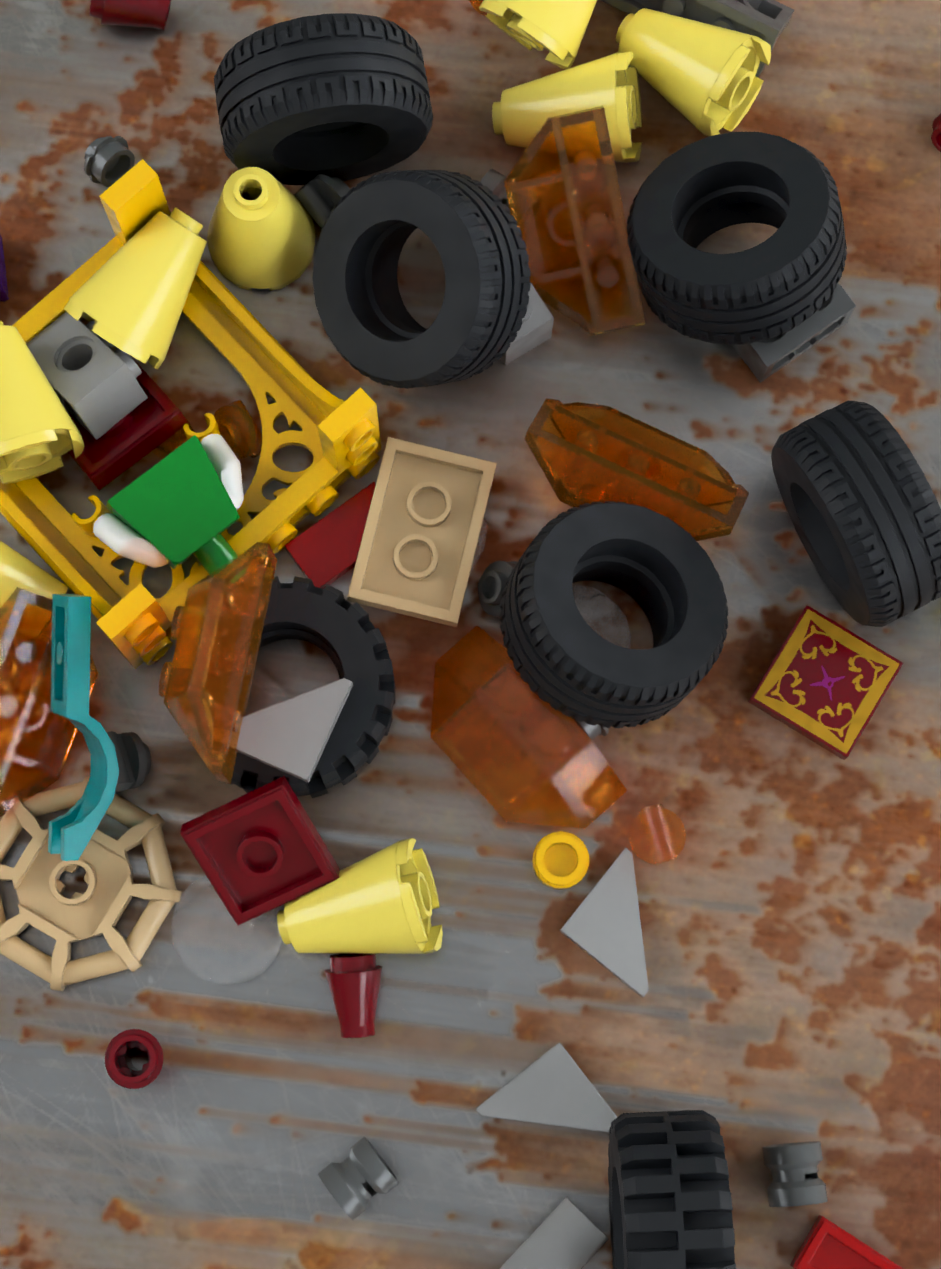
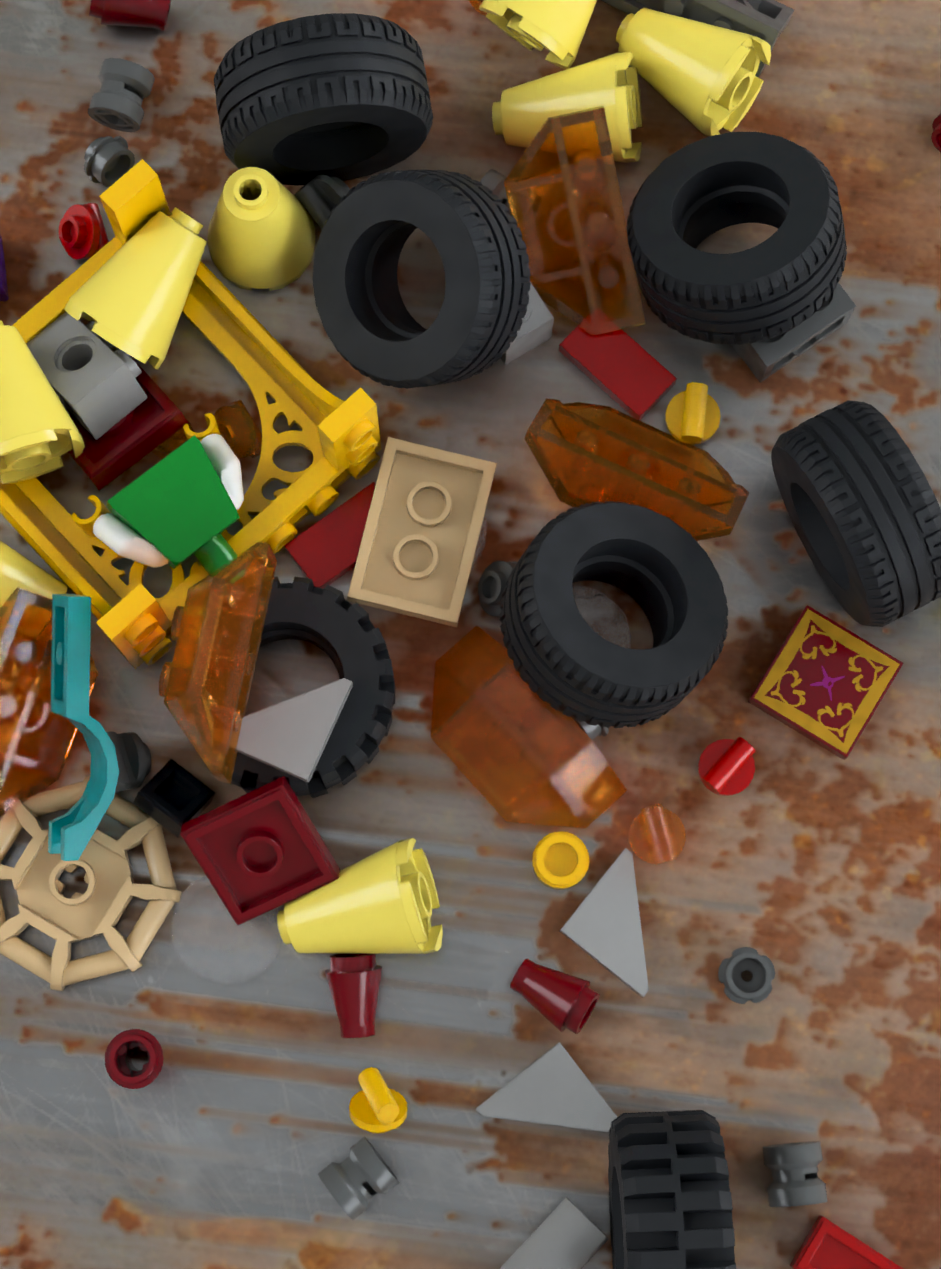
(82, 231): none -> red plate
(121, 95): none -> dark grey wheel
(174, 797): none -> black tile
(376, 1105): none -> yellow plate
(556, 995): none -> dark red cone
(619, 368): none -> red tile
(693, 415): none -> yellow plate
(727, 766): none -> red plate
(762, 974): none -> dark grey plate

